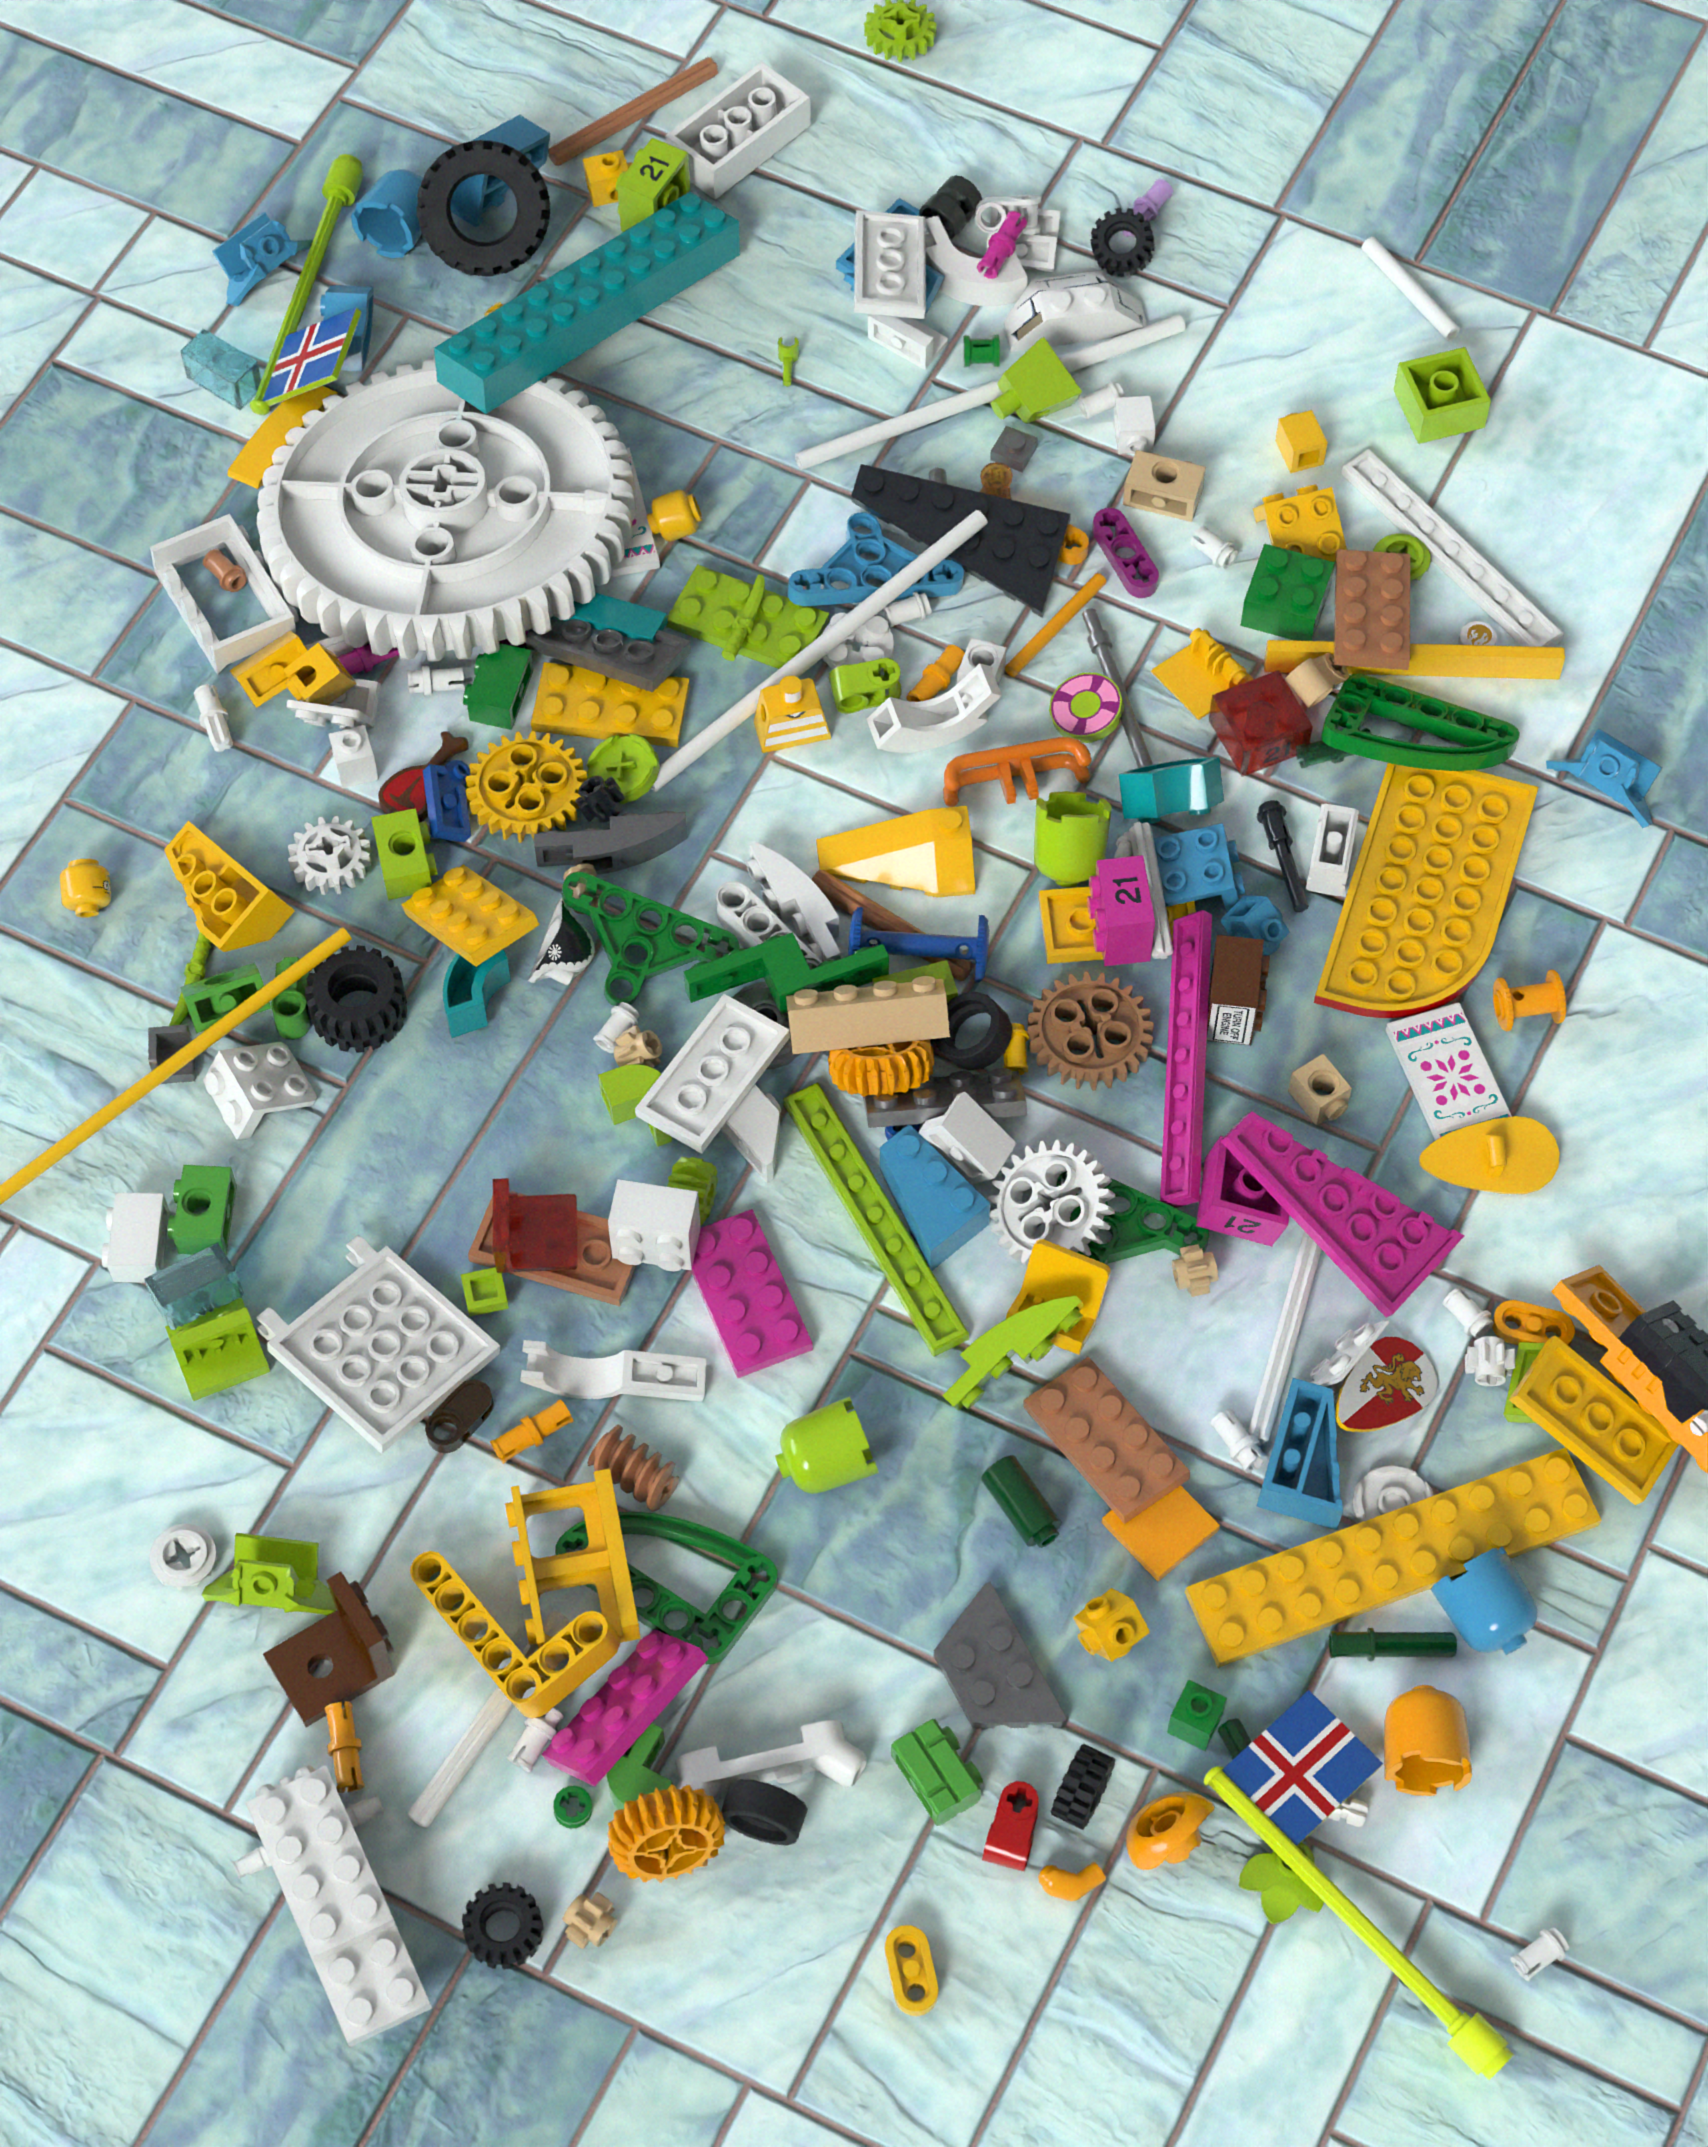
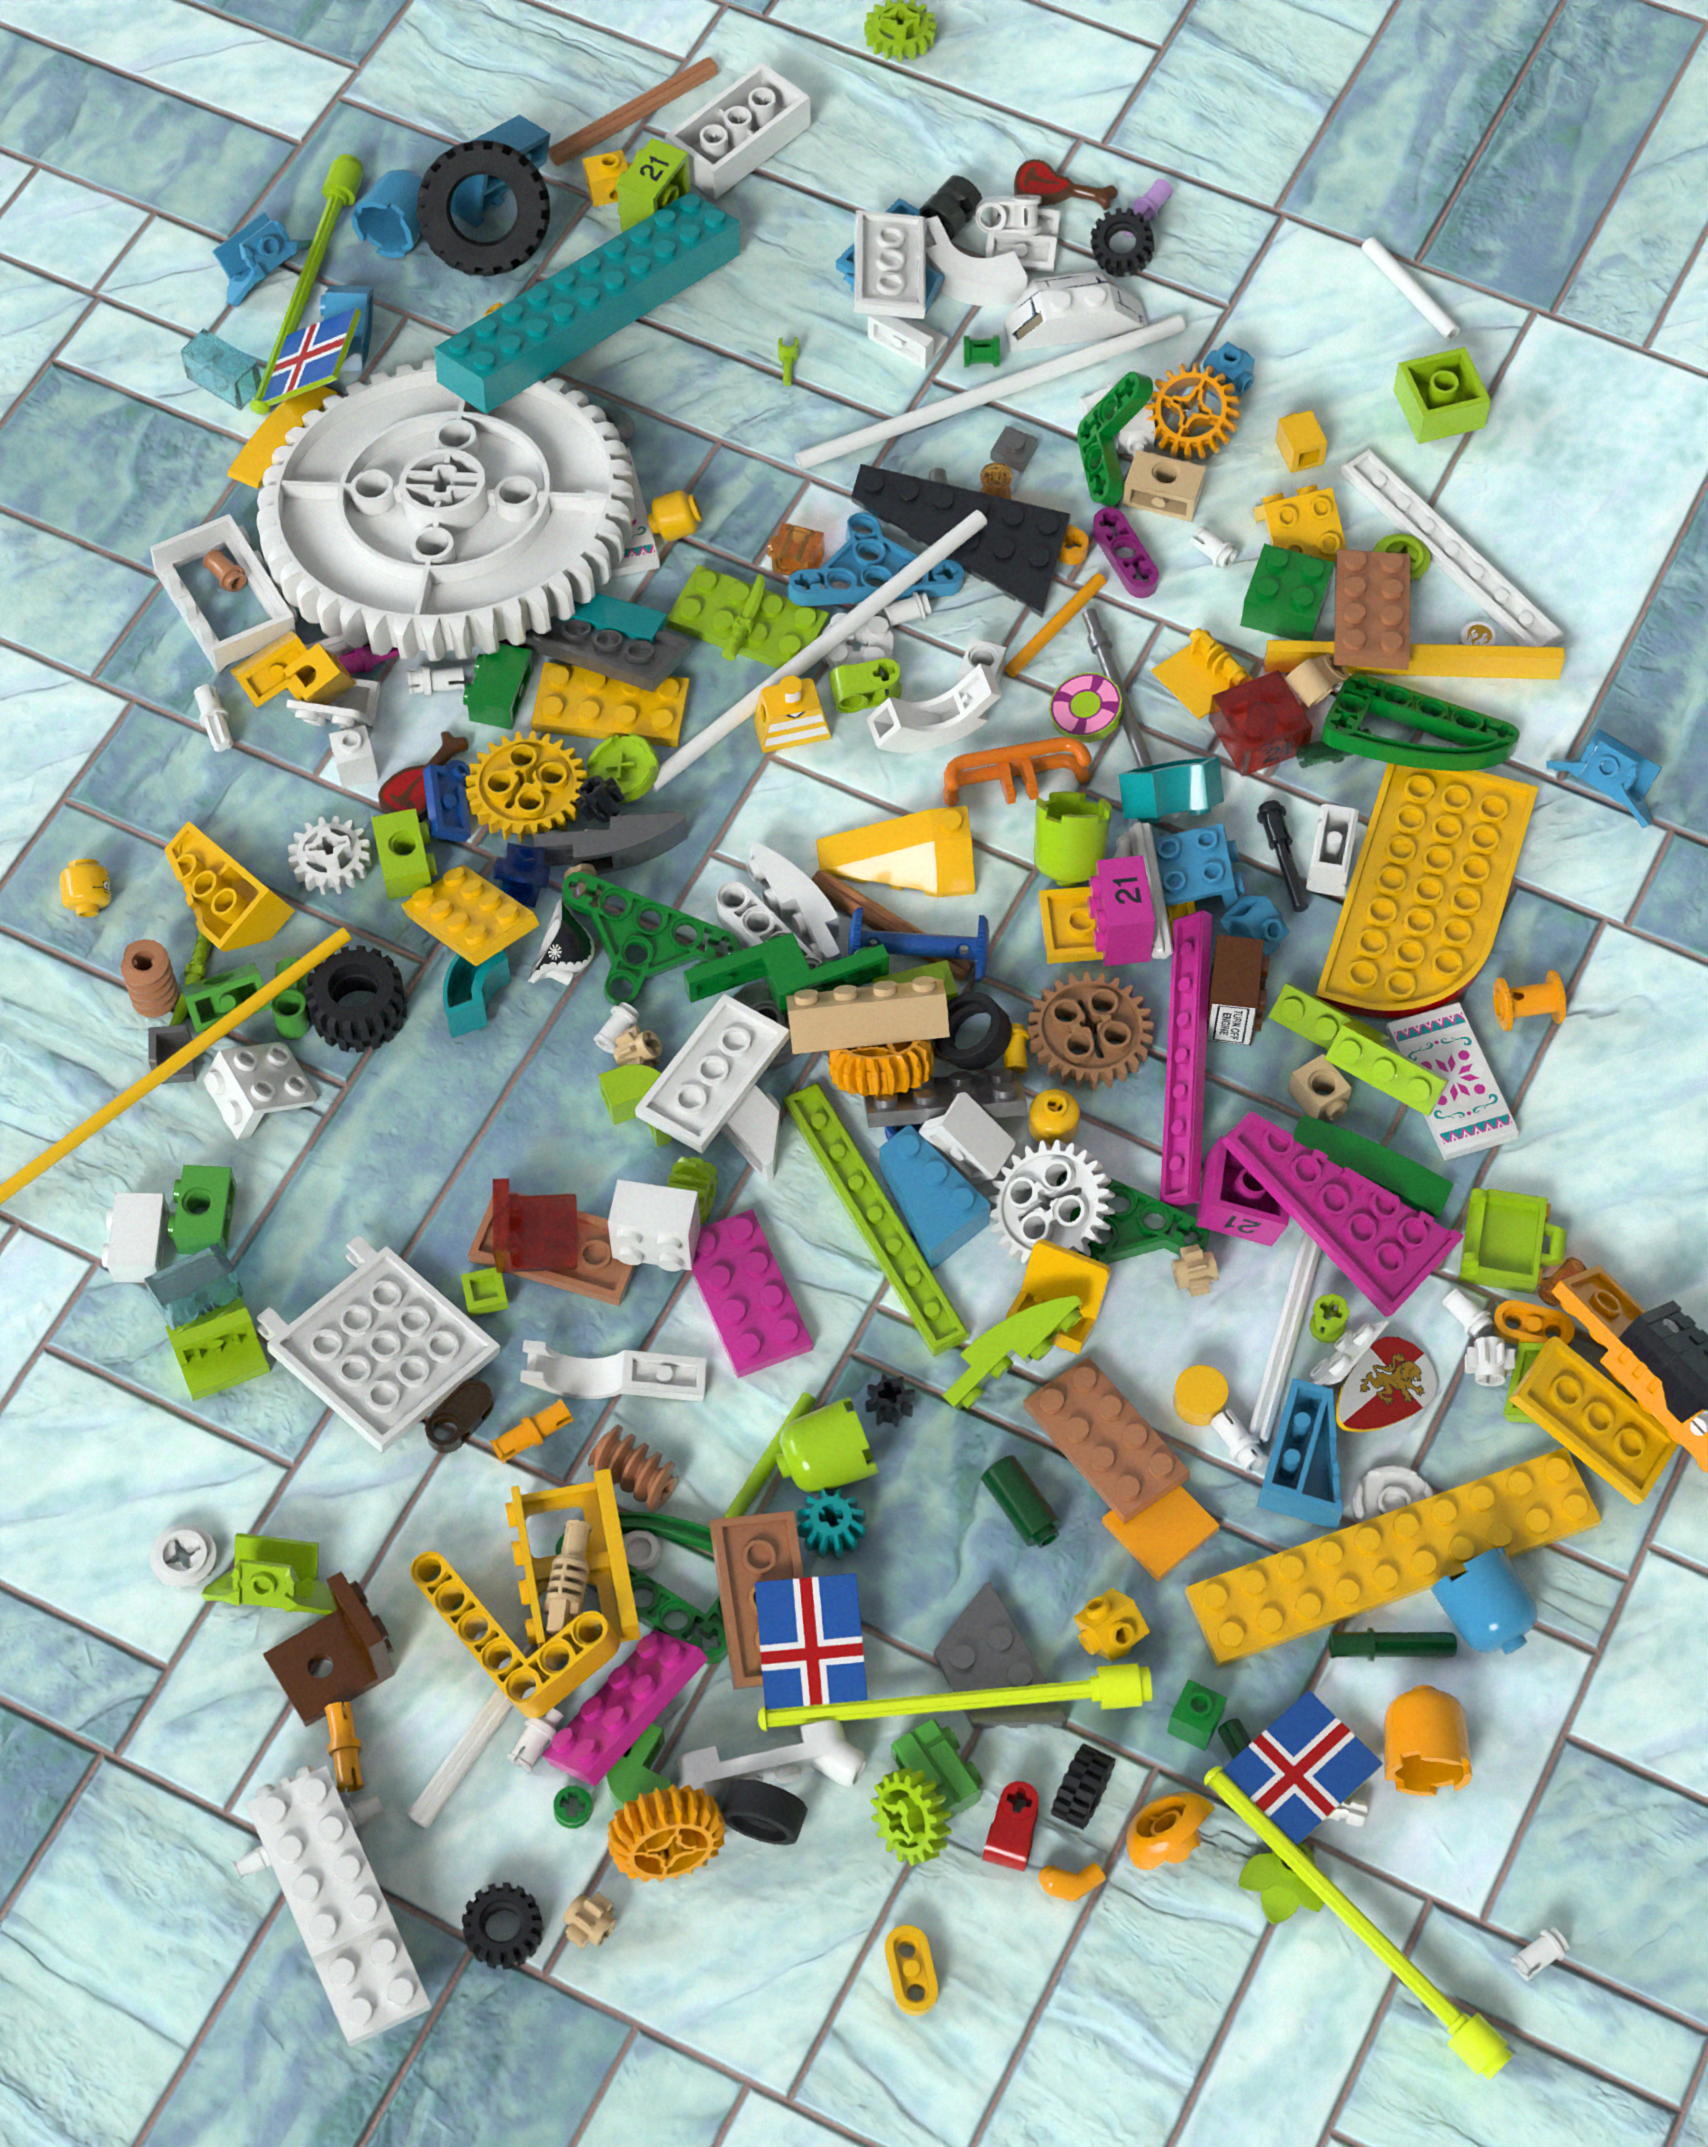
(149, 978): none -> nougat piece
(522, 873): none -> clear blue brick
(568, 1577): none -> tan hinge
(621, 420): none -> flat silver arm
(642, 1550): none -> white tile
(745, 1553): none -> nougat plate
(767, 1461): none -> lime bar
(795, 549): none -> clear orange brick
(818, 1668): none -> flag
(828, 1538): none -> teal gear
(900, 1397): none -> black gear
(911, 1816): none -> lime gear
(937, 675): light orange pin -> none
(1002, 245): dark pink pin -> none
(1035, 385): lime torso -> none
(1040, 179): none -> reddish brown piece
(1054, 1117): none -> yellow head
(1097, 433): none -> green beam
(1178, 404): none -> light orange gear
(1200, 1394): none -> yellow piece
(1236, 366): none -> dark azure brick
(1322, 1310): none -> lime bush
(1358, 1049): none -> lime bracket
(1395, 1173): none -> green slope
(1495, 1156): yellow shield -> none
(1506, 1240): none -> lime piece
(1569, 1268): none -> clear orange pin

